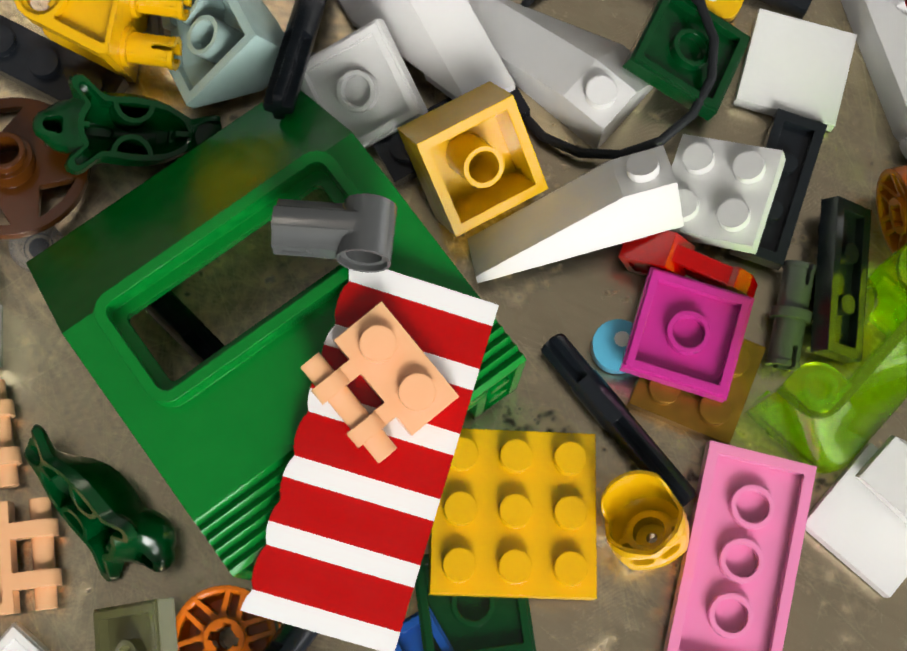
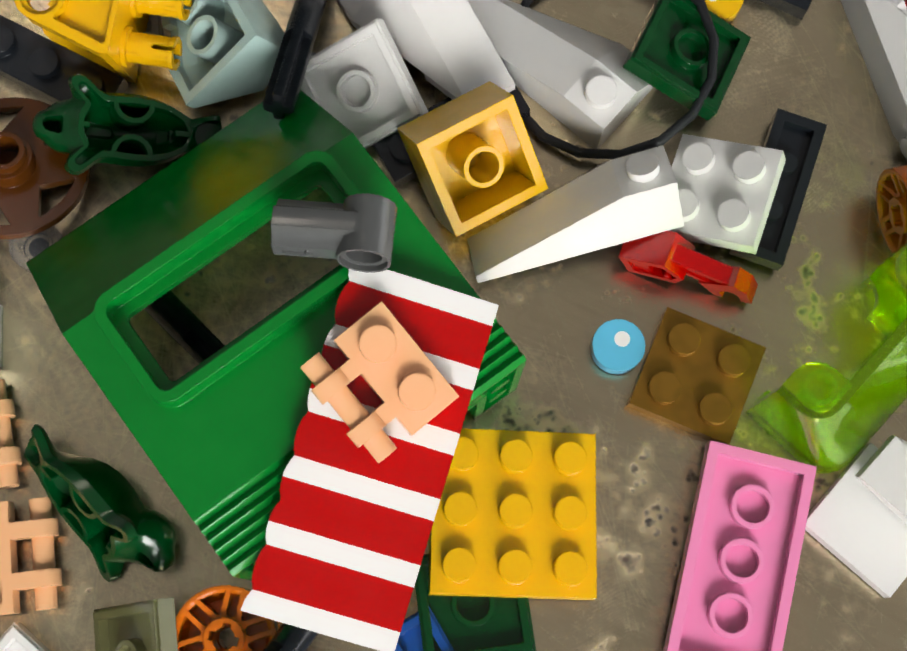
(614, 415): black axle -> none
(643, 508): yellow helmet -> none
(687, 334): dark pink tile -> none
(791, 315): dark grey pin -> none
(795, 68): white tile -> none
(841, 280): black plate -> none

